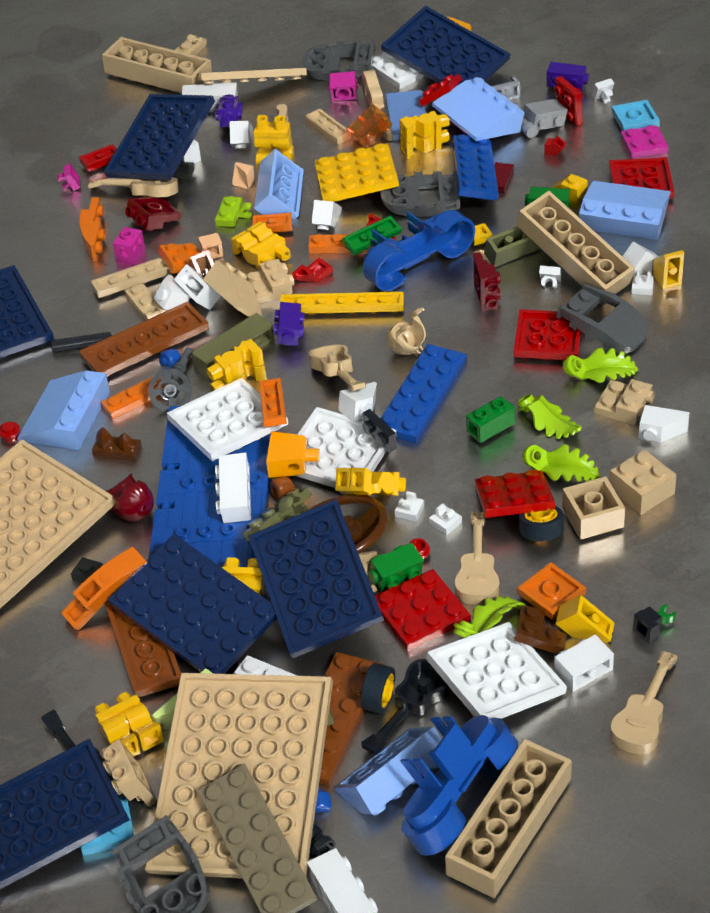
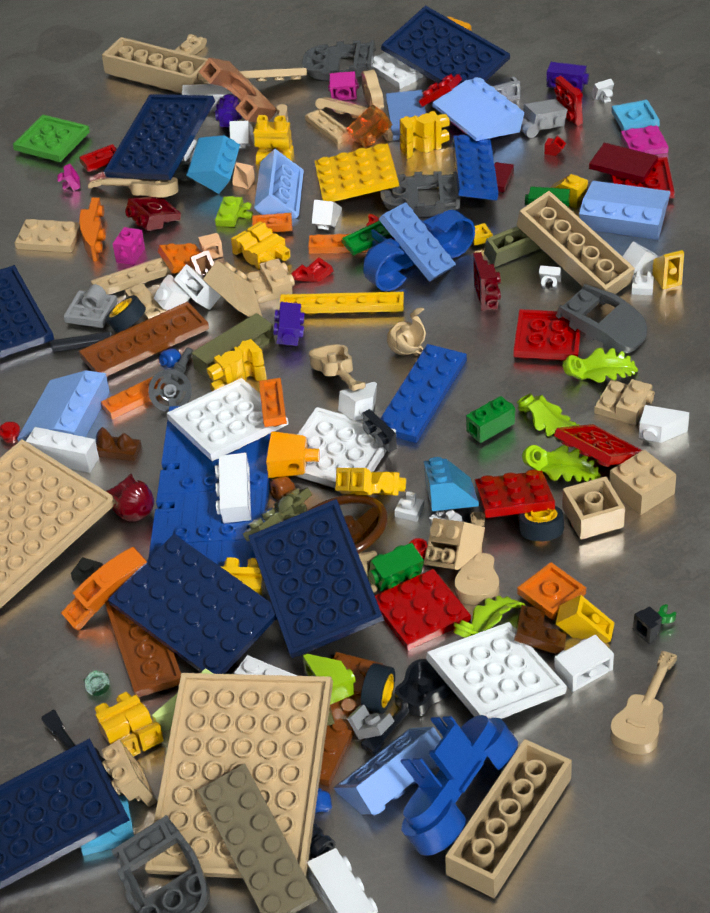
(48, 235): none -> tan plate
(51, 138): none -> bright green plate
(68, 449): none -> white brick
(90, 307): none -> light grey plate
(97, 683): none -> clear green plate
(125, 313): none -> black wheel
(213, 161): none -> dark azure slope
(228, 76): none -> nougat arch
(326, 667): none -> lime slope
(340, 106): none -> tan plate
(369, 725): none -> light grey bracket
(417, 241): none -> medium blue plate
(448, 485): none -> dark azure slope
(453, 543): none -> tan slope
(597, 443): none -> red plate
(623, 162): none -> dark red tile

